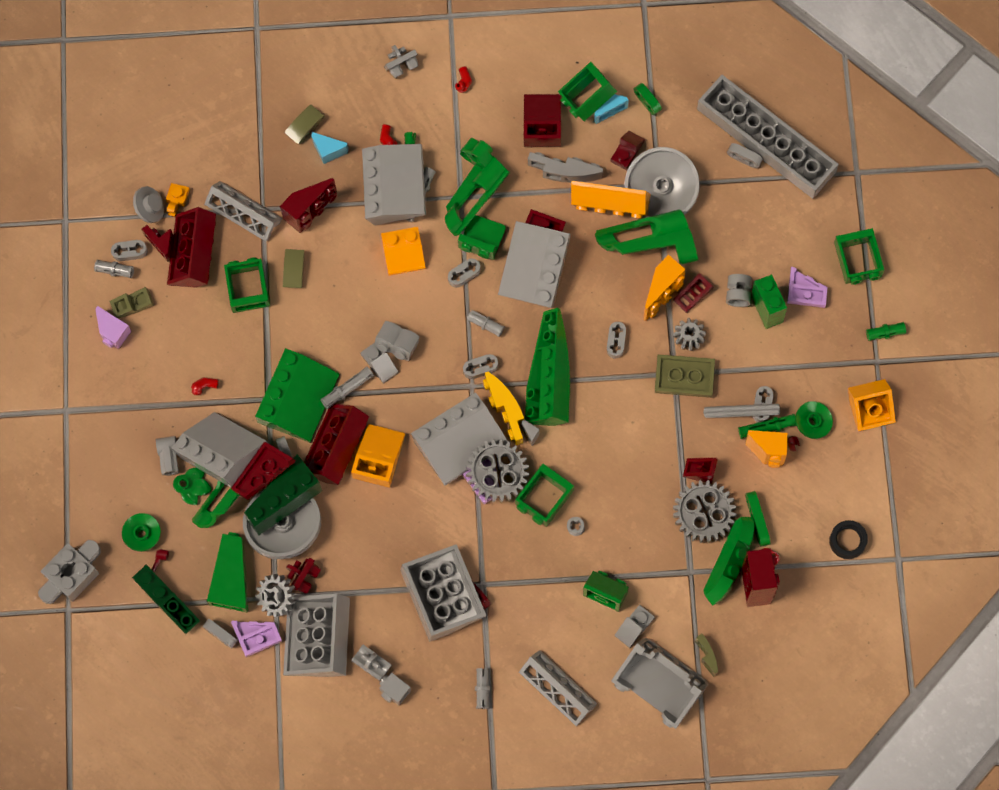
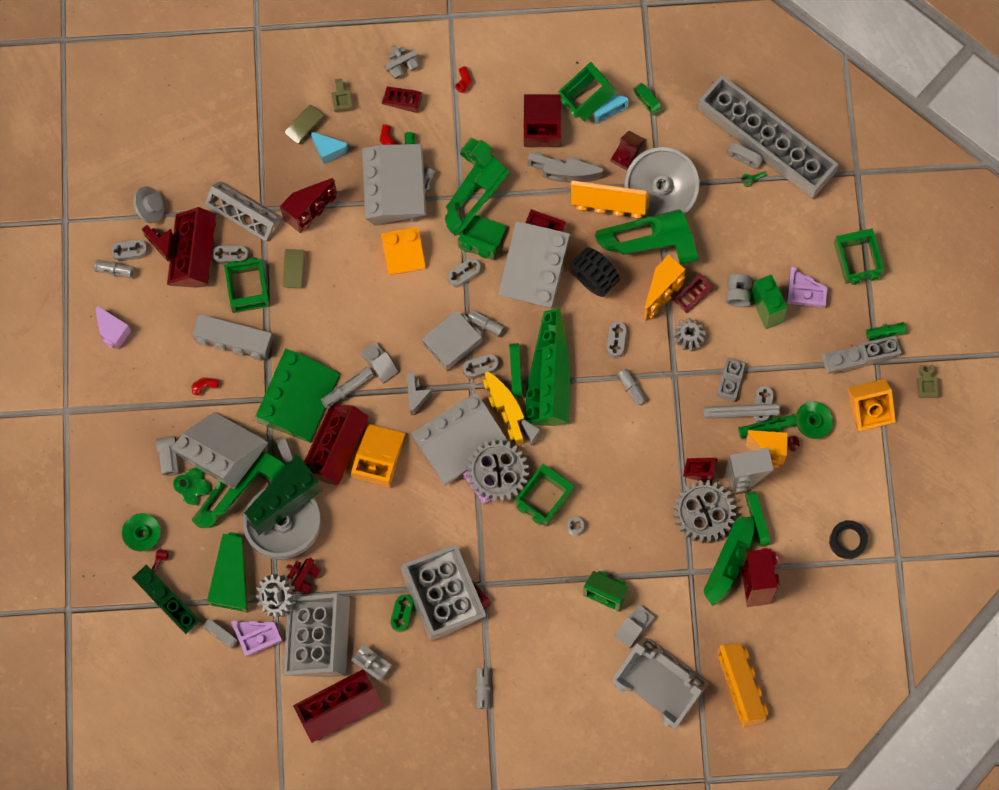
(69, 572): light grey brick -> none
(133, 303): olive slope -> none
(176, 197): light orange plate -> none
(229, 254): none -> light grey beam
(232, 337): none -> light grey brick
(261, 470): dark red wing -> none
(337, 705): none -> dark red slope
(341, 98): none -> olive plate
(394, 689): light grey brick -> none
(396, 340): light grey brick -> none
(397, 612): none -> green beam
(412, 107): none -> dark red slope
(416, 398): none -> light grey slope
(452, 340): none -> light grey brick
(515, 370): none -> green beam
(560, 684): light grey fence -> none
(595, 271): none -> black tyre
(631, 386): none -> light grey axle
(684, 375): olive plate -> none
(709, 660): olive slope -> none
(731, 379): none -> light grey slope
(741, 684): none -> light orange slope
(748, 469): none -> light grey wedge
(752, 178): none -> green hand
(862, 355): none -> light grey slope
(927, 385): none -> olive plate

